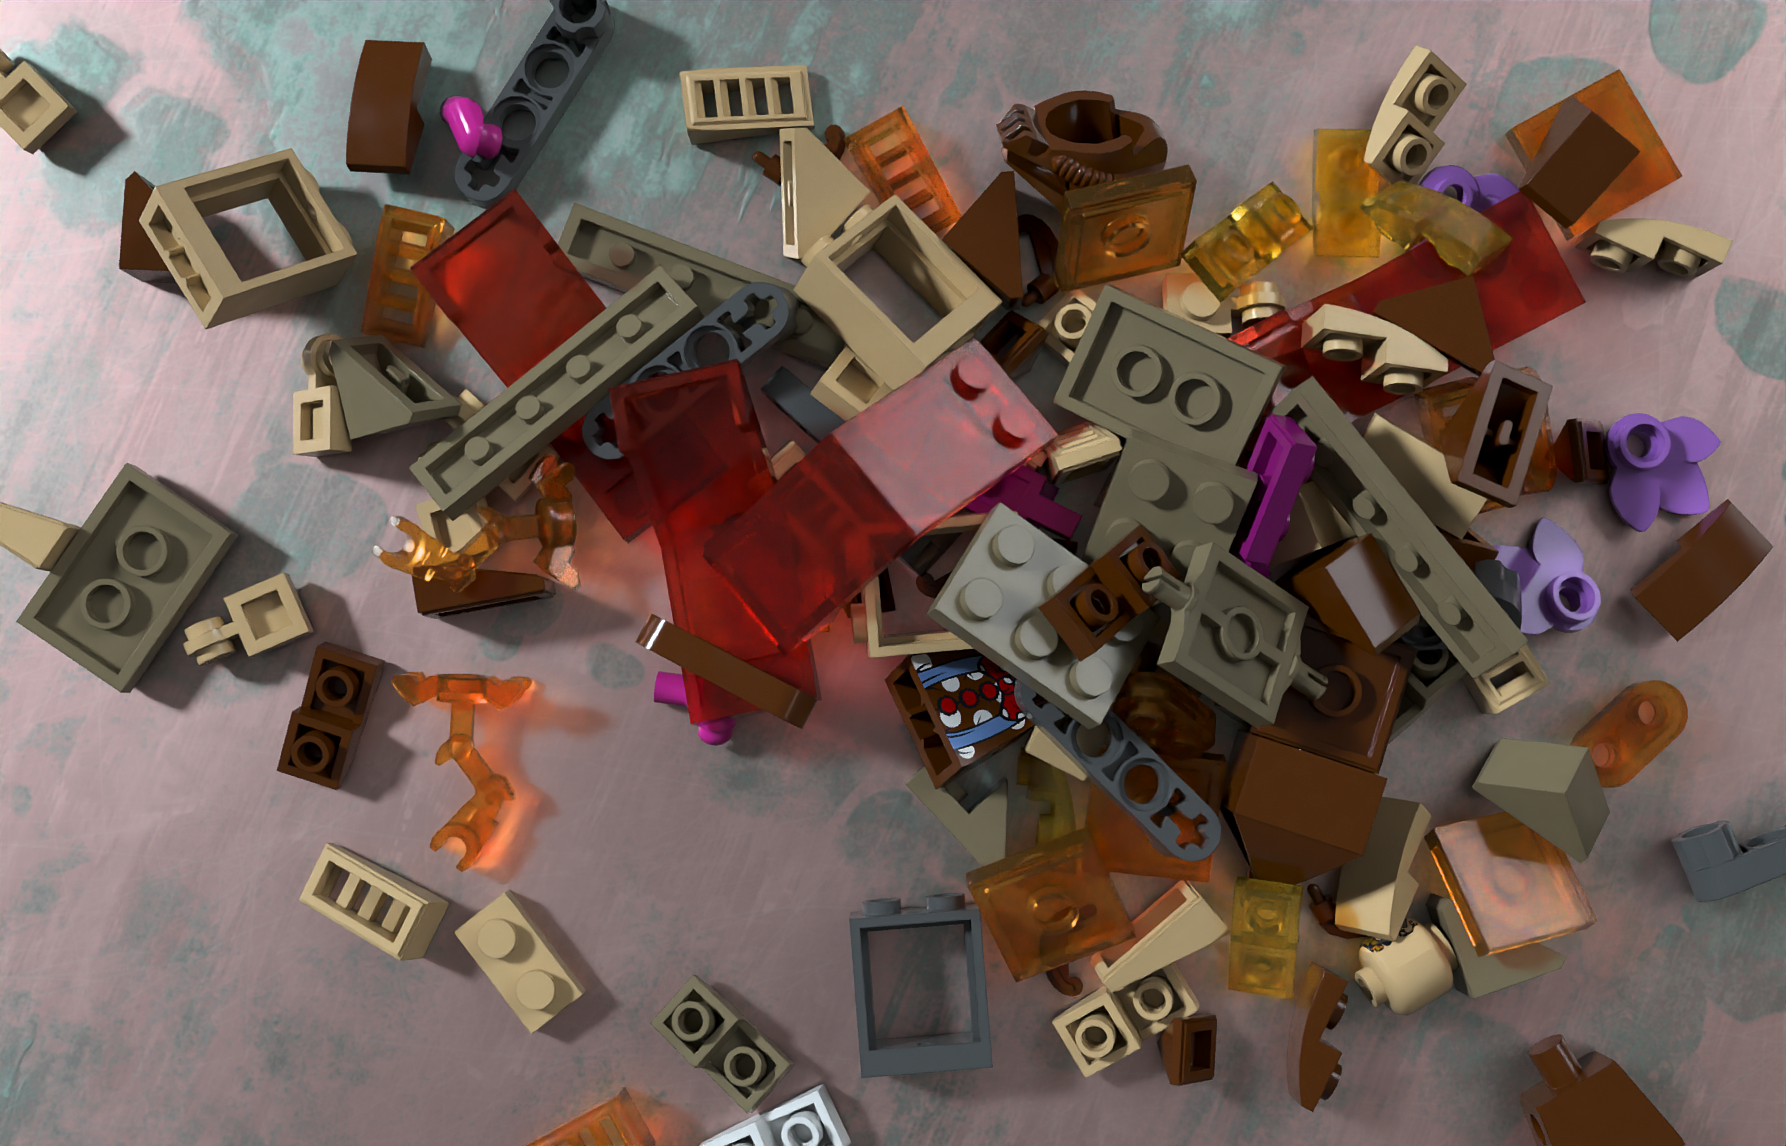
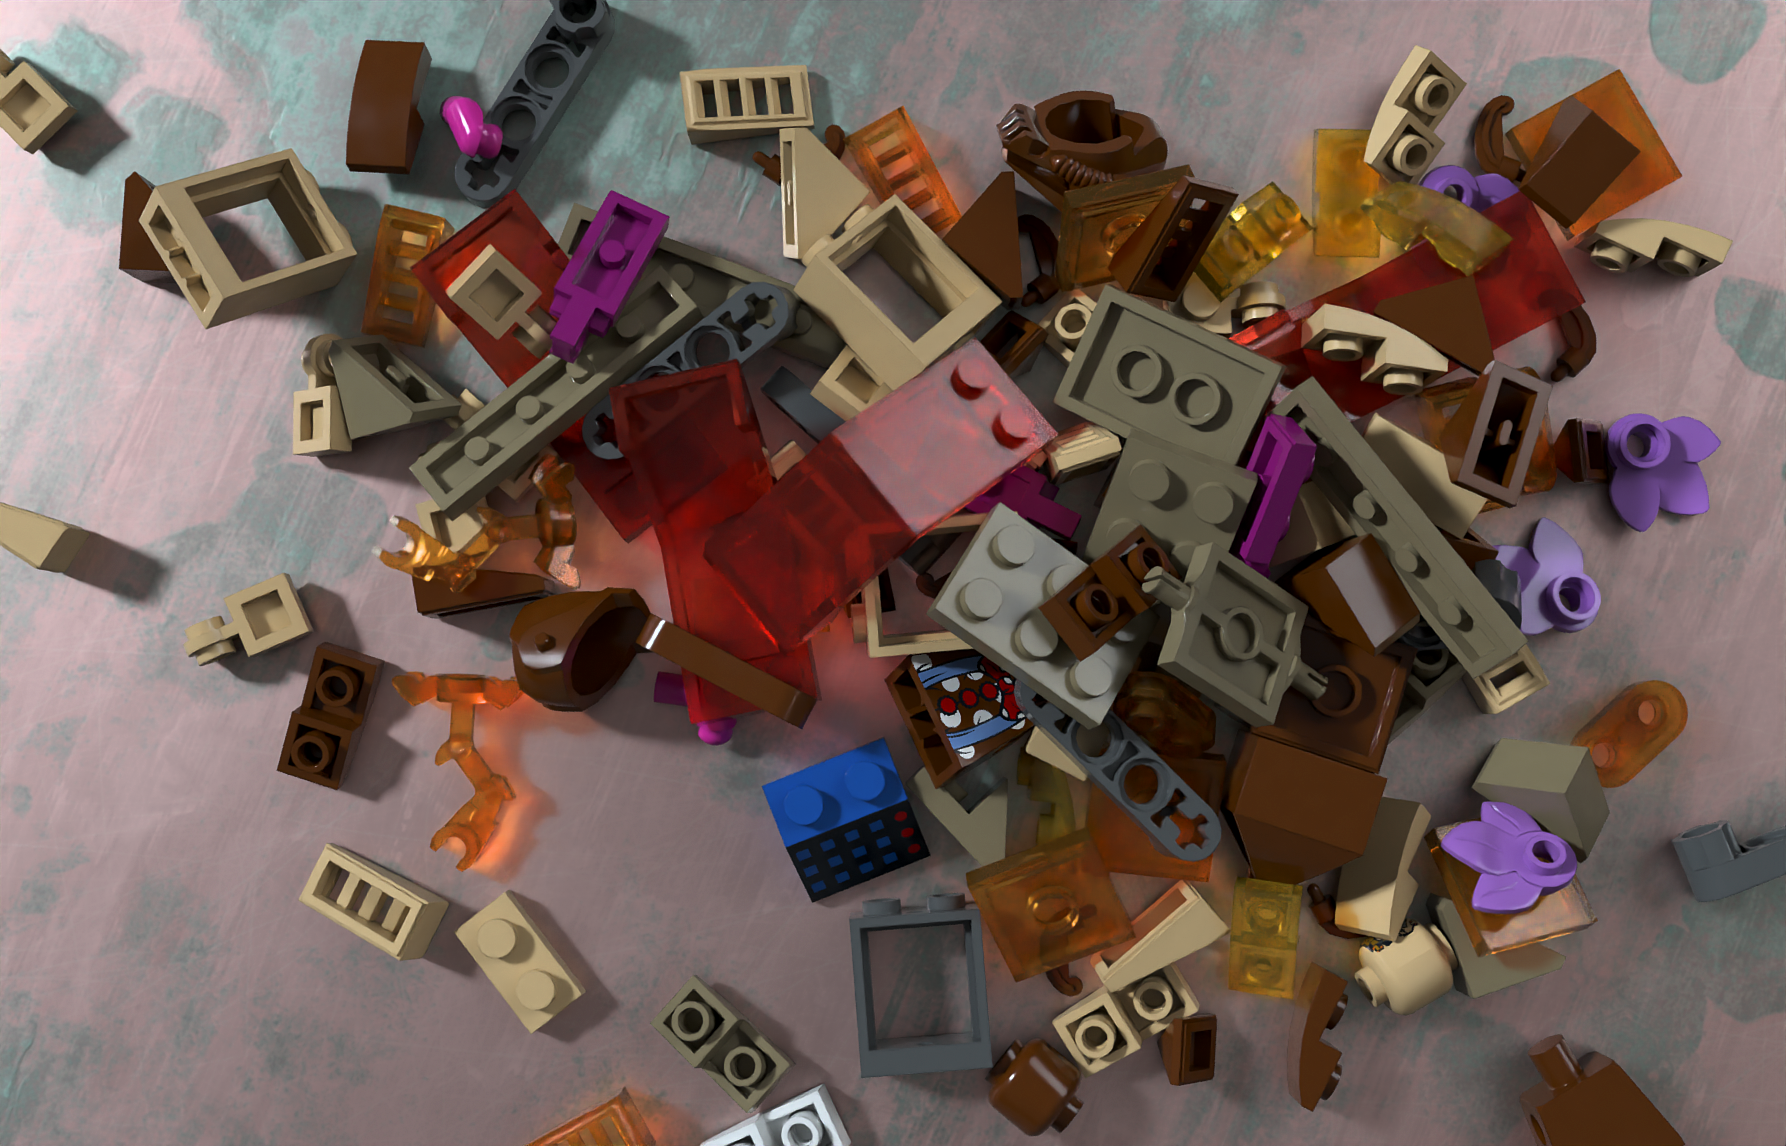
(127, 578): dark tan plate -> none
(499, 296): none -> tan plate
(576, 645): none -> reddish brown helmet
(604, 272): none -> magenta hinge
(846, 820): none -> blue slope
(1035, 1087): none -> reddish brown head
(1161, 268): none -> reddish brown slope
(1489, 141): none -> reddish brown piece
(1505, 853): none -> medium lavender plate
(1581, 342): none -> reddish brown piece
(1704, 572): reddish brown slope -> none

